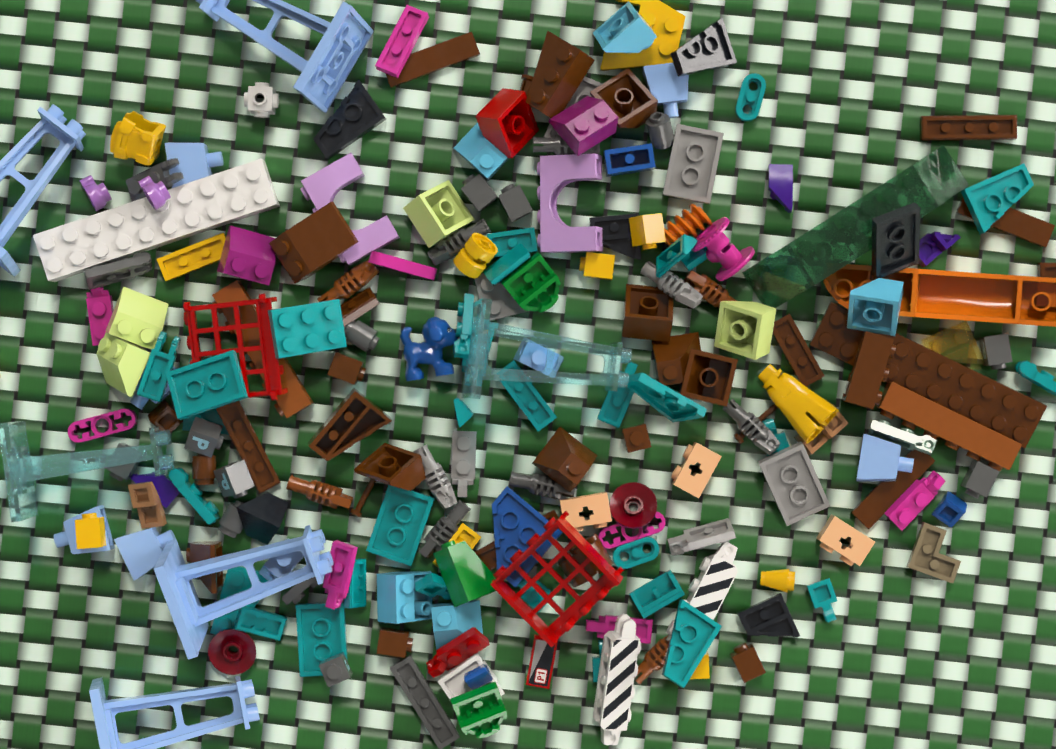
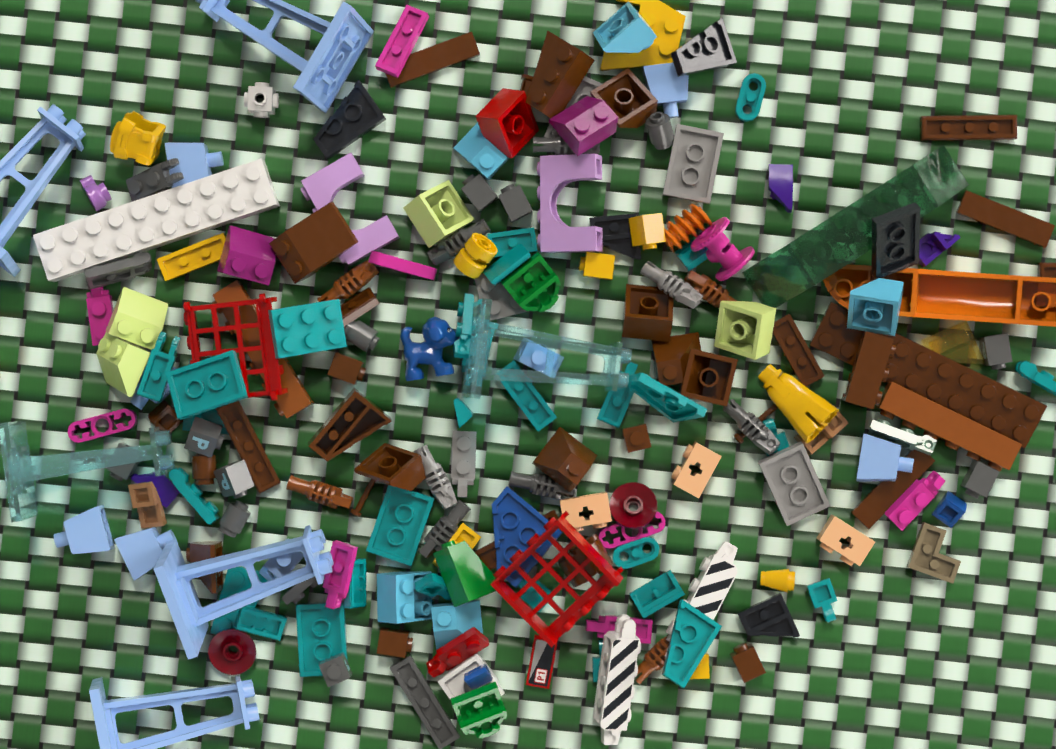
(90, 531): yellow brick -> none
(155, 192): medium lavender piece -> none
(262, 516): black slope -> none
(629, 160): blue brick -> none
(674, 254): teal slope -> none
(702, 536): light grey hinge -> none
(996, 195): teal wing -> none

